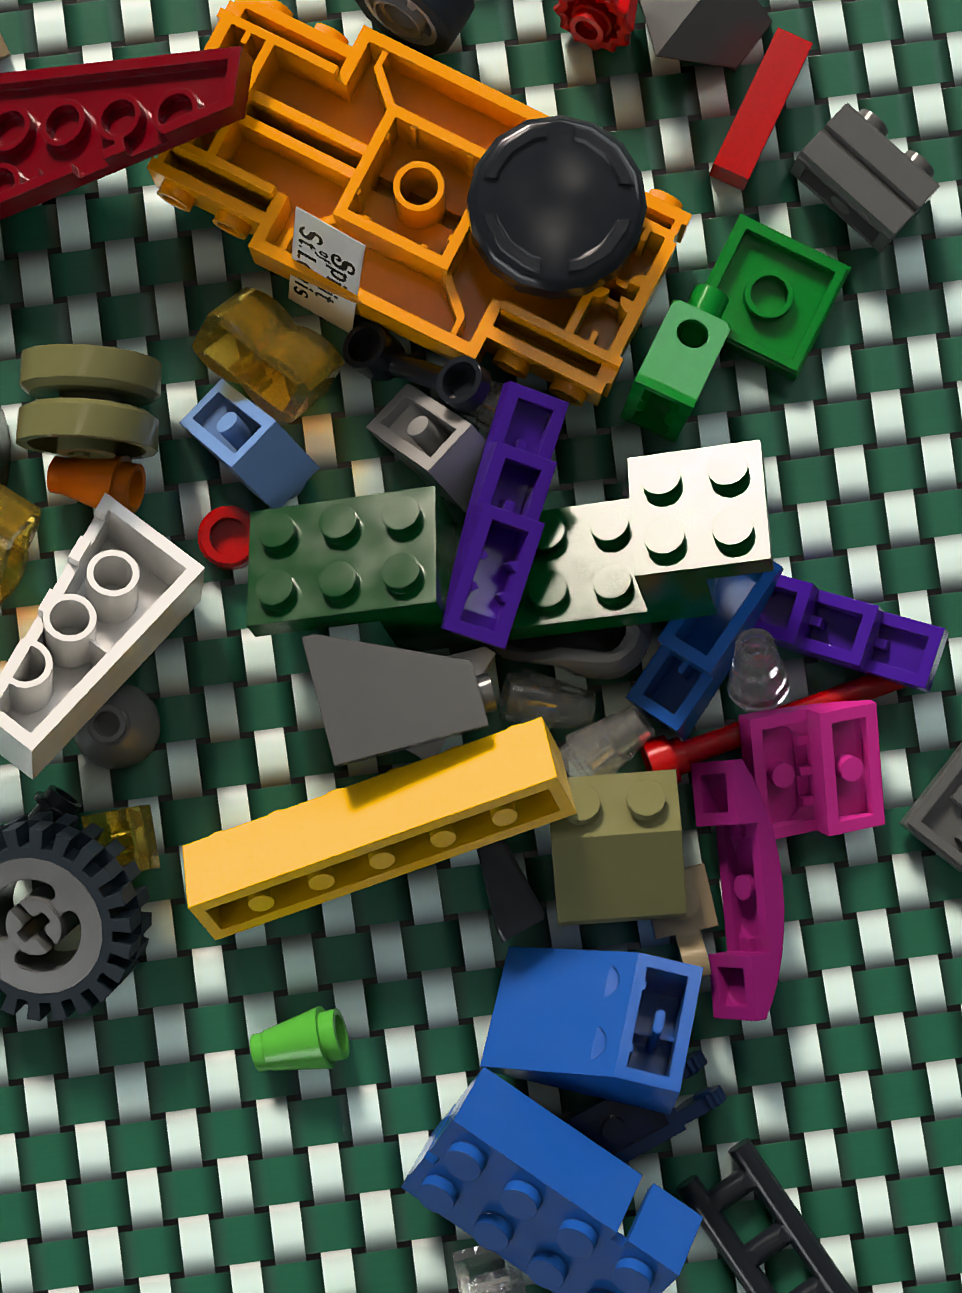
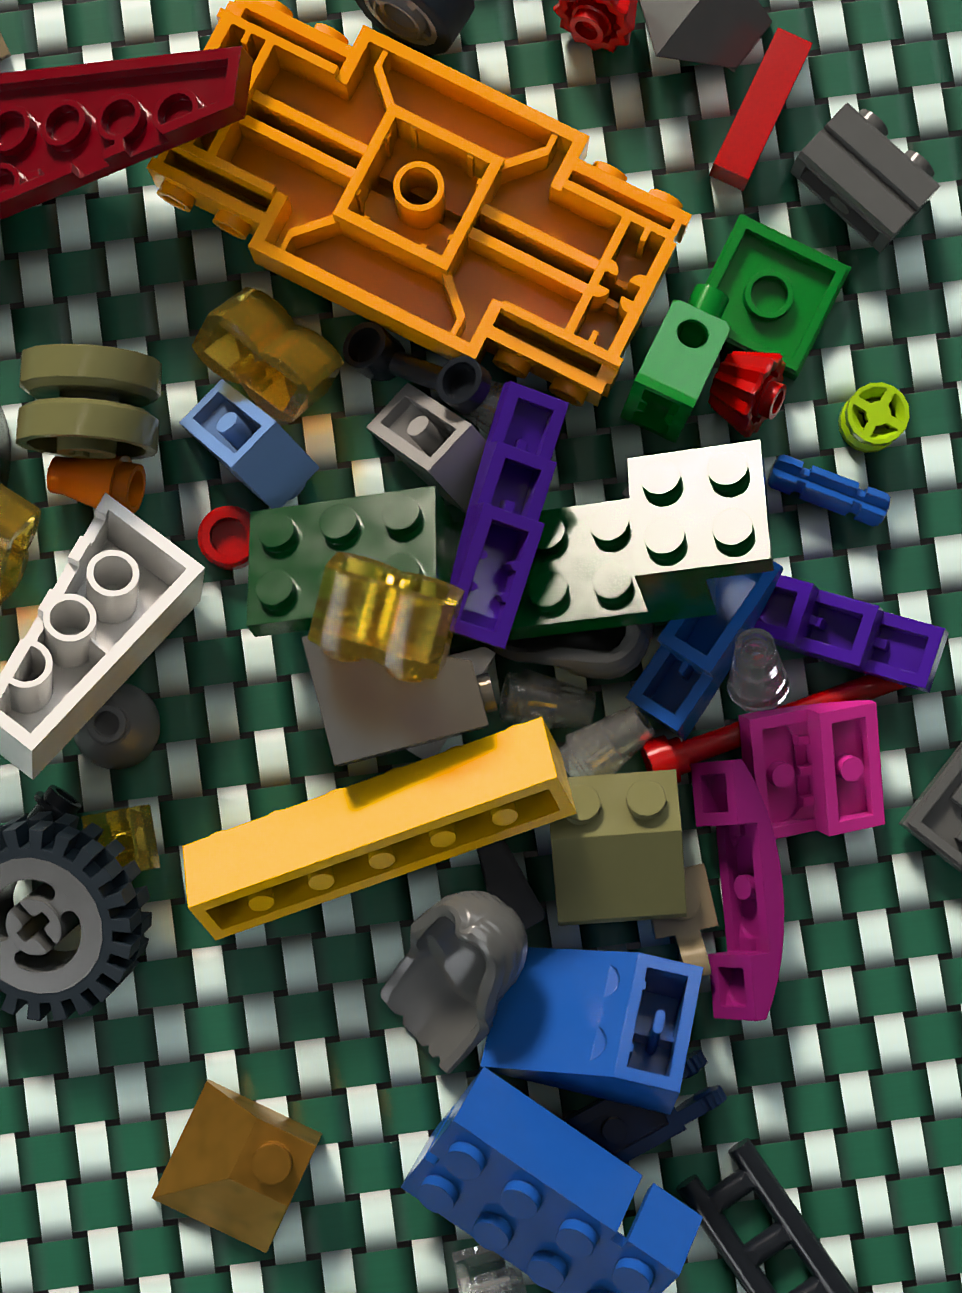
(236, 1166): none -> pearl gold slope
(302, 1042): bright green cone -> none
(332, 256): white sticker -> none
(385, 616): none -> clear yellow brick
(457, 972): none -> dark grey hair
(556, 207): black piece -> none
(748, 389): none -> red piece
(829, 490): none -> blue axle
(881, 407): none -> lime wheel

